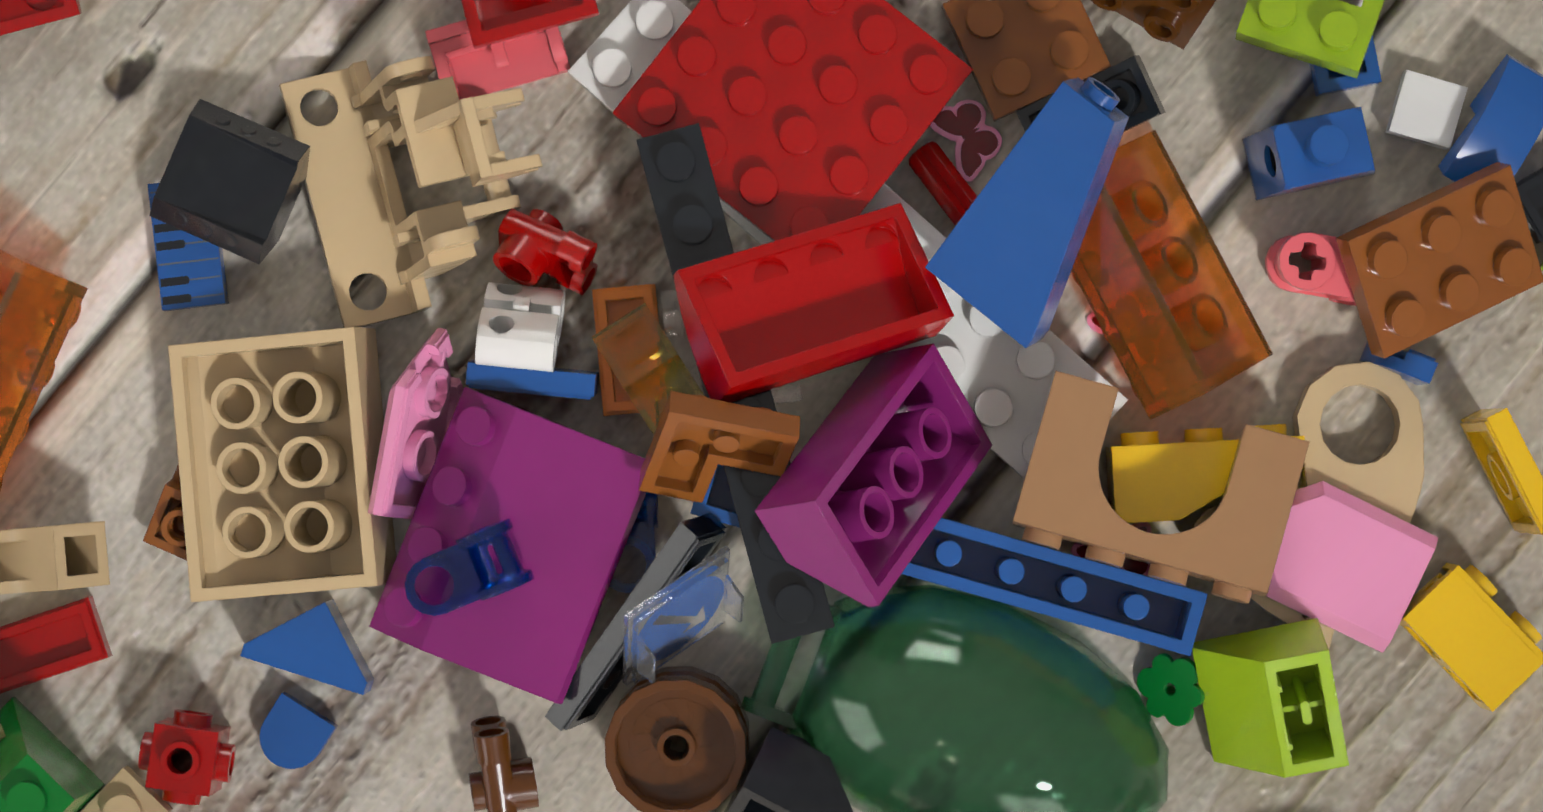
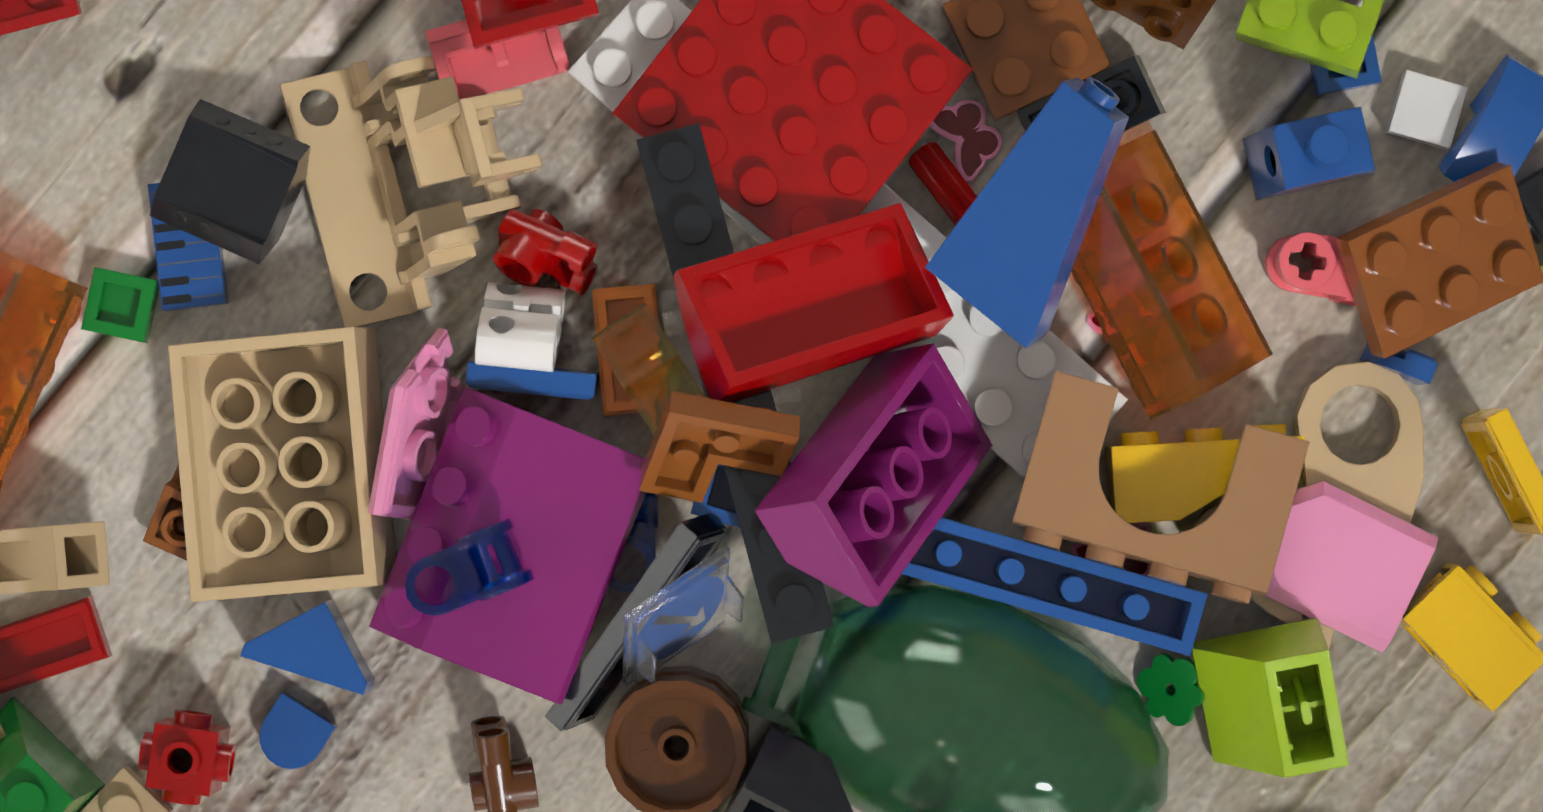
(120, 305): none -> green tile

